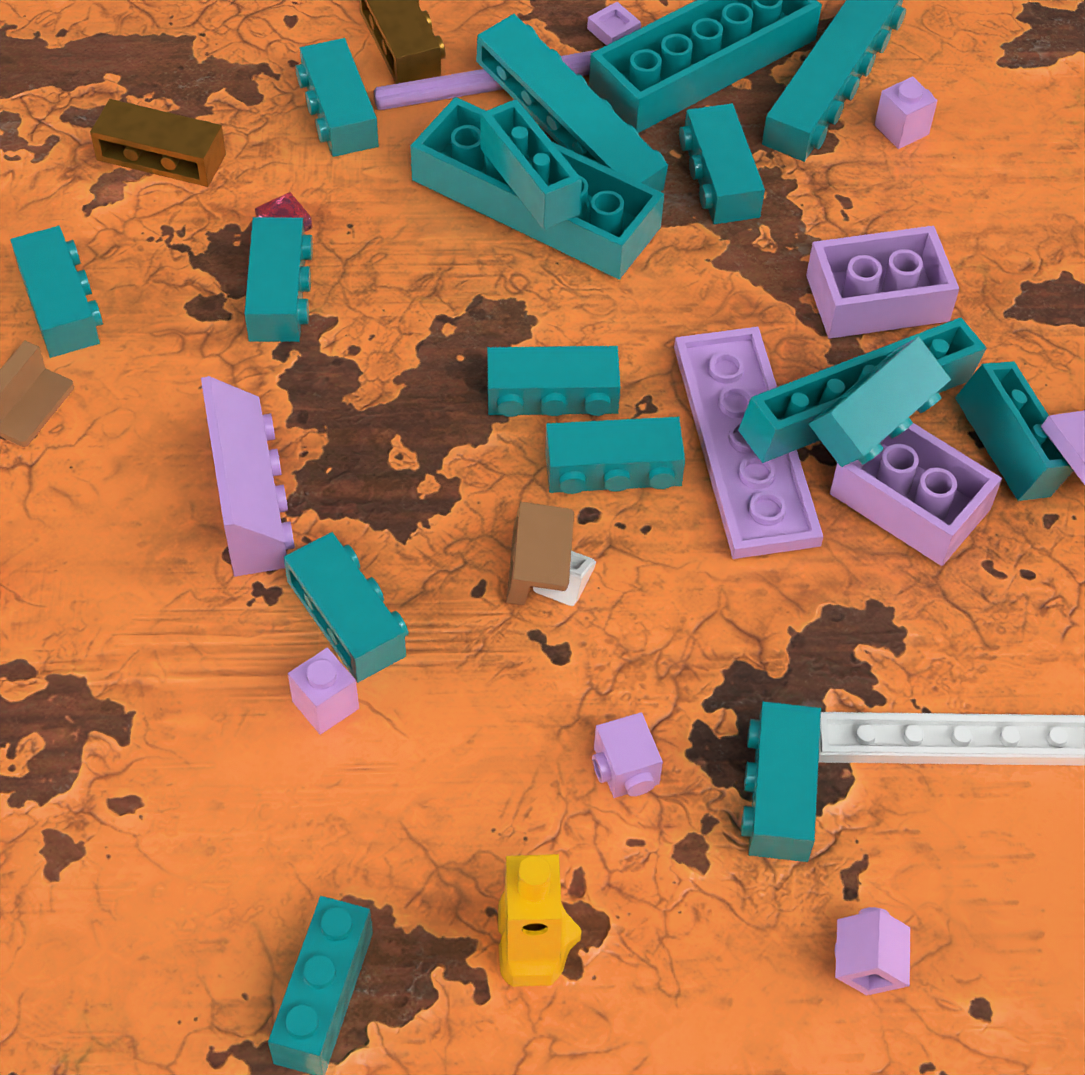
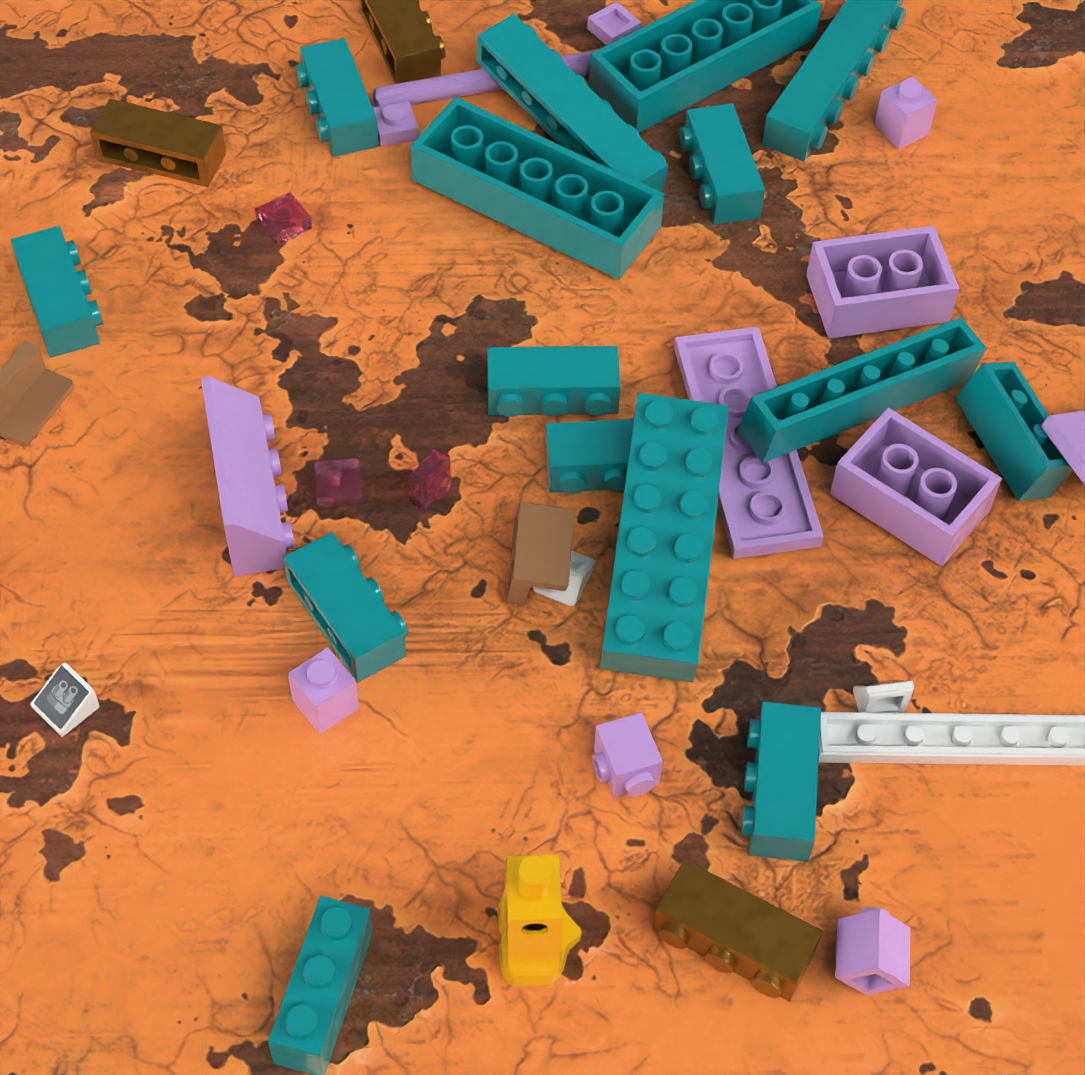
(65, 700): none -> slope
(277, 279): teal brick -> none
(338, 483): none -> clear pink plate
(396, 123): none -> lavender plate
(430, 479): none -> clear pink plate
(530, 164): teal brick -> none
(665, 538): none -> teal brick
(736, 931): none -> pearl gold brick
(881, 404): teal brick -> none
(883, 696): none -> white slope

